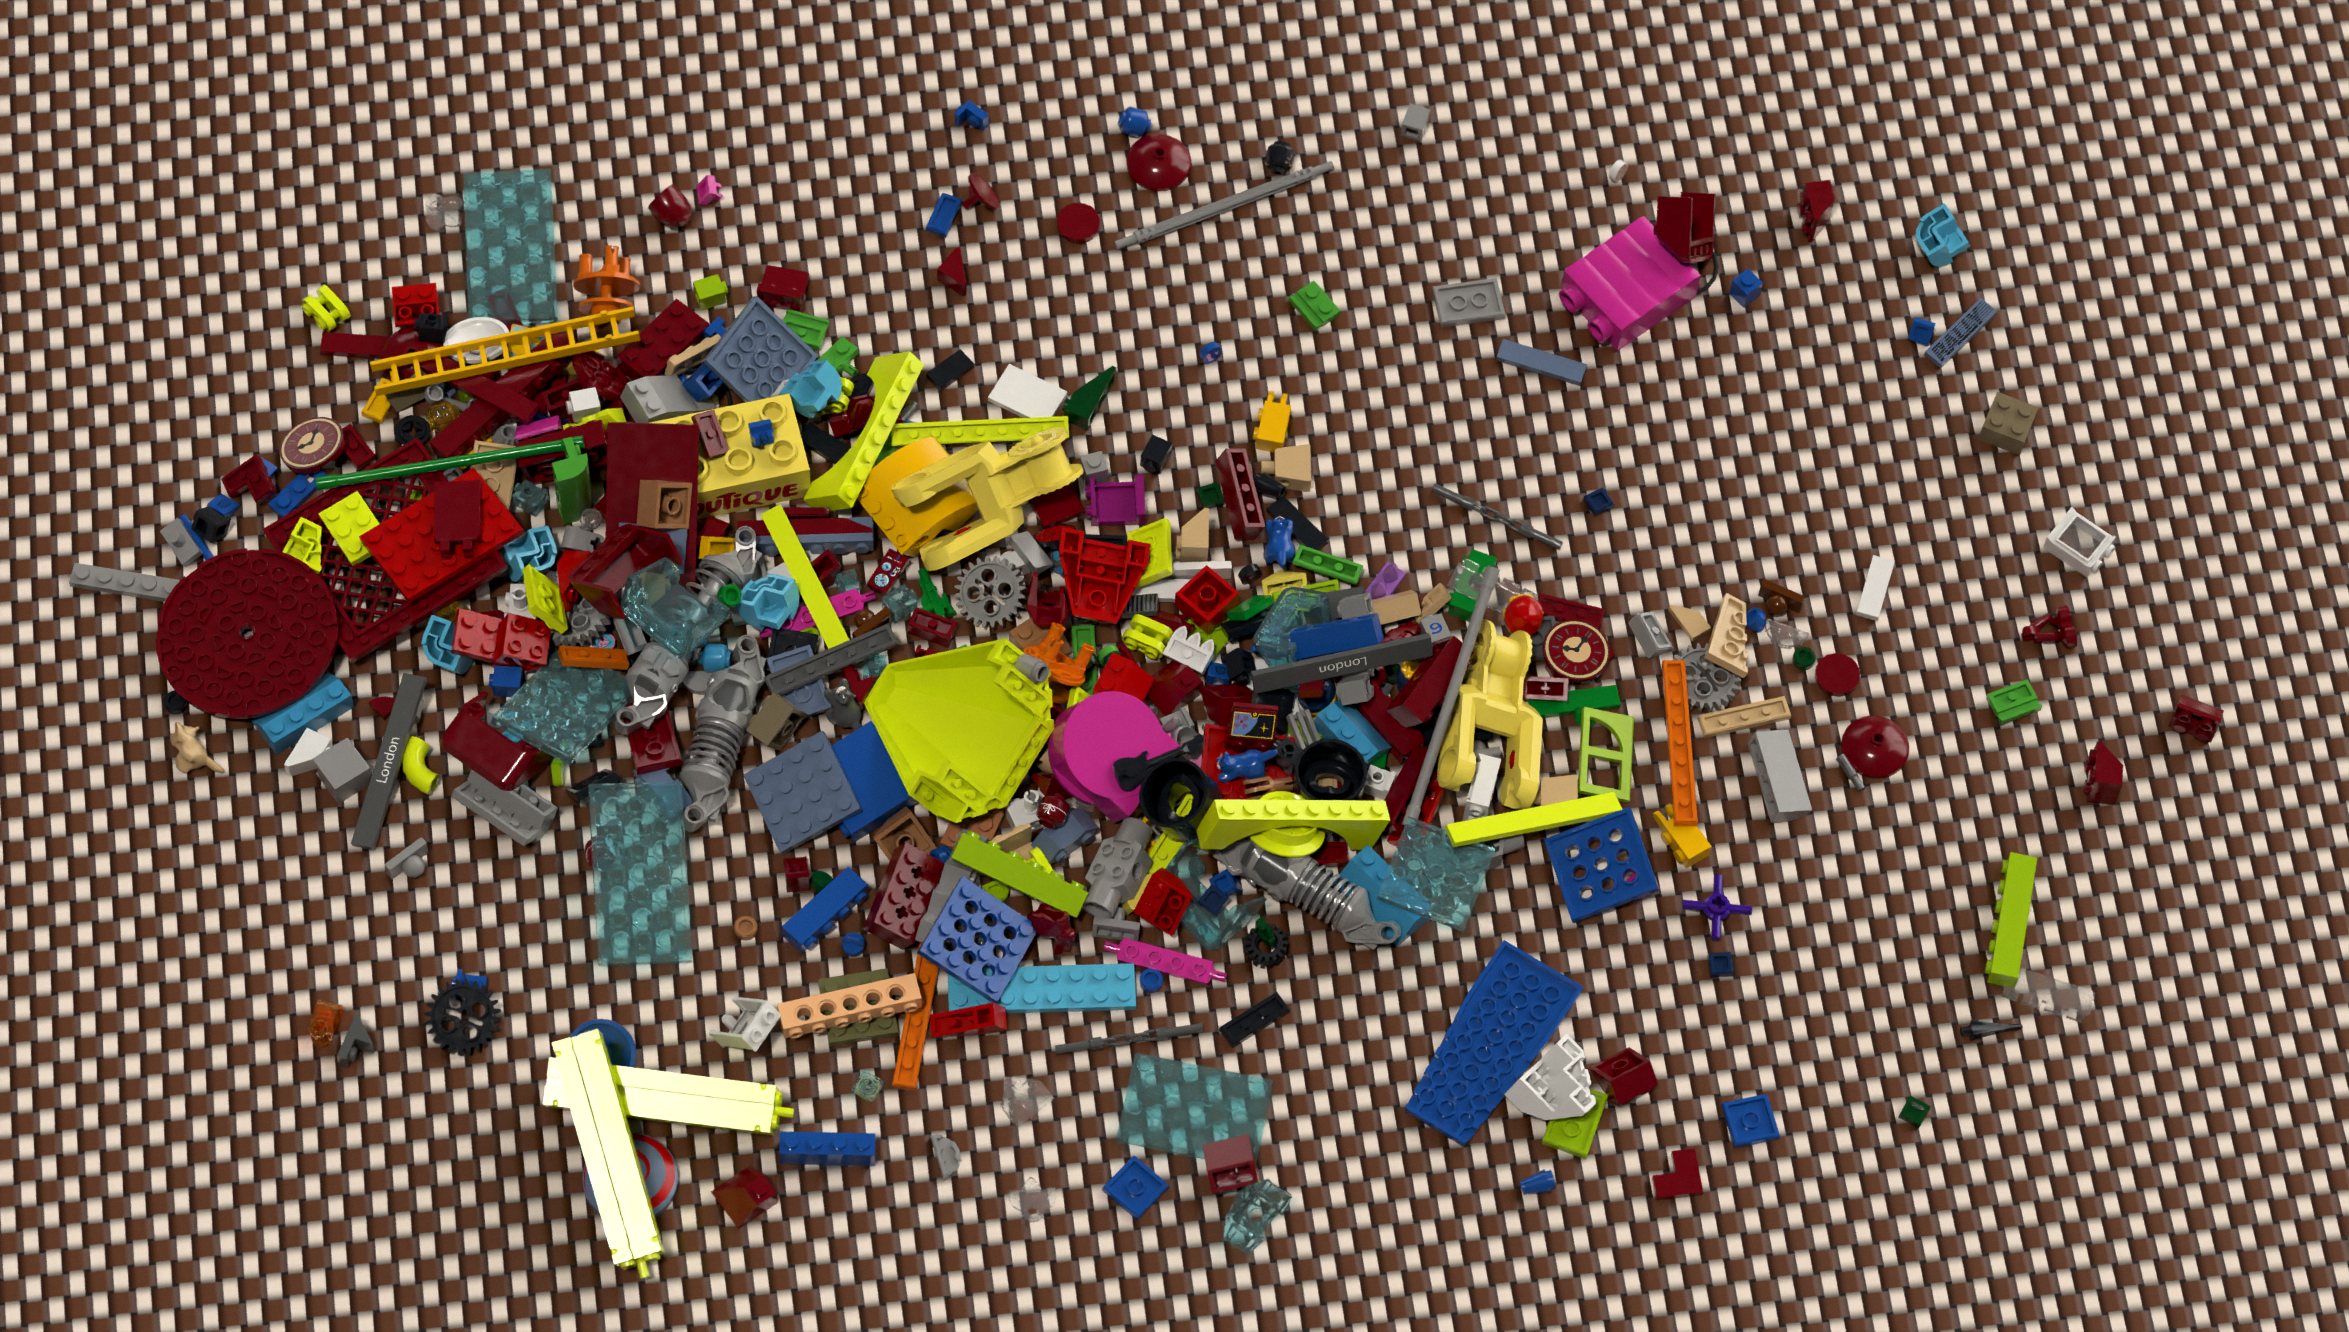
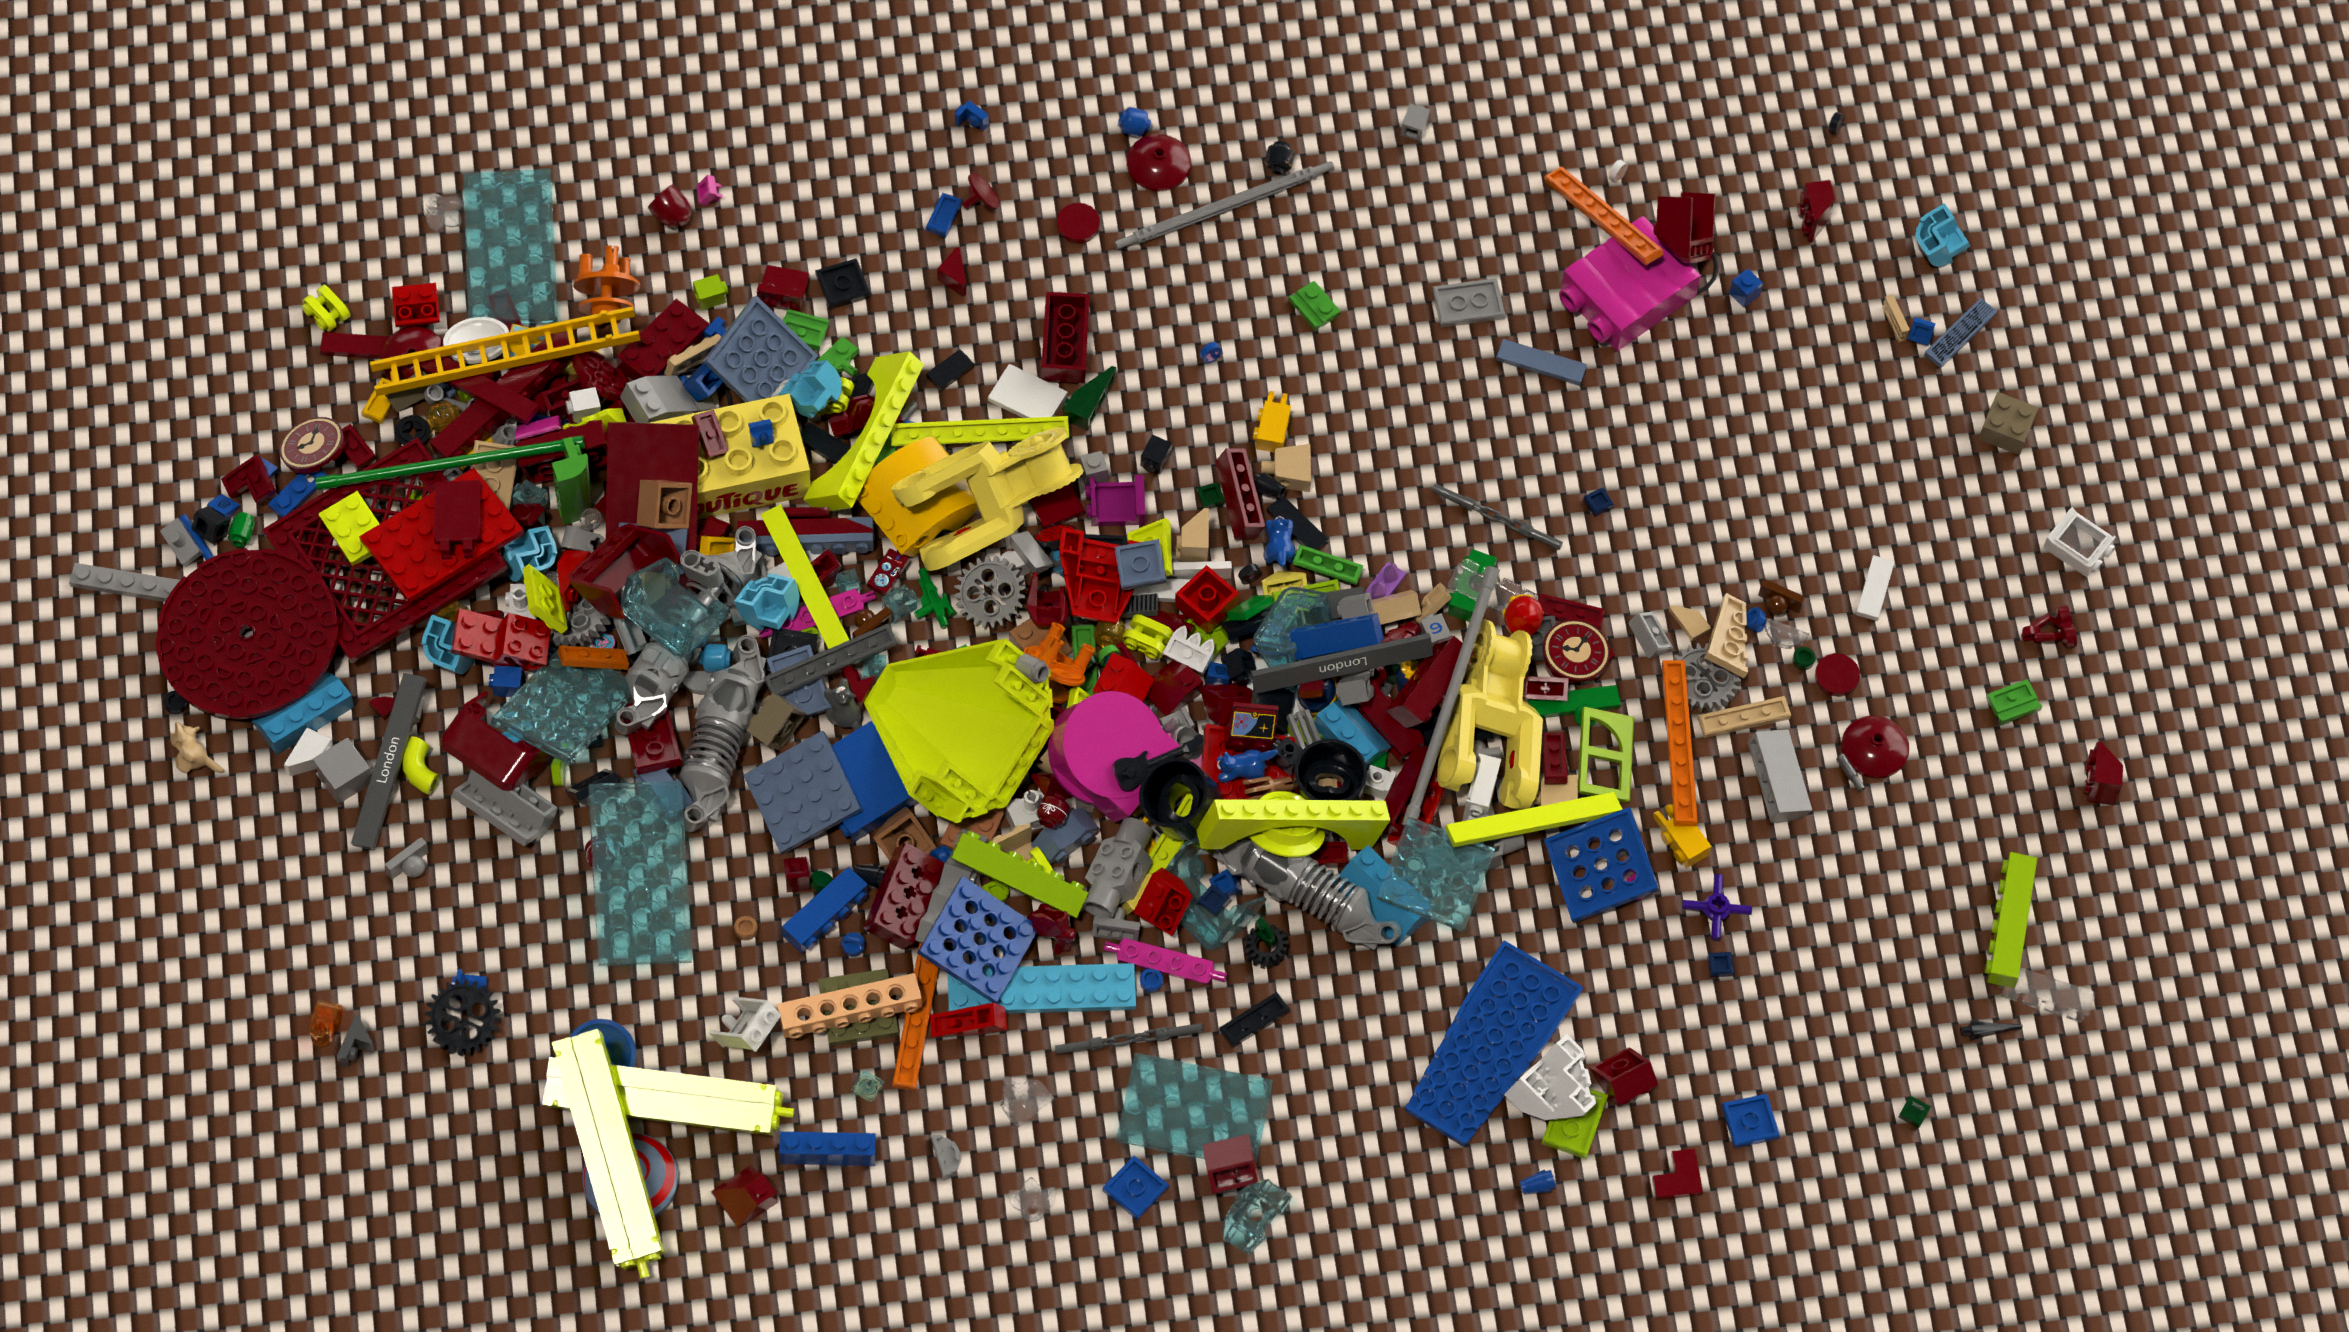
(241, 529): none -> green brick
(306, 544): neon yellow slope -> none
(431, 327): black brick -> none
(528, 514): none -> dark red tile
(704, 571): none -> light grey beam
(729, 595): green tile -> none
(842, 284): none -> black tile
(870, 874): none -> black cone
(931, 627): dark red slope -> none
(1065, 337): none -> dark red brick
(1109, 633): none -> clear yellow head
(1140, 564): none -> sand blue tile
(1554, 758): none -> dark red tile
(1603, 215): none -> orange tile
(1836, 123): none -> black tile
(1895, 318): none -> tan tile
(2196, 718): dark red slope -> none

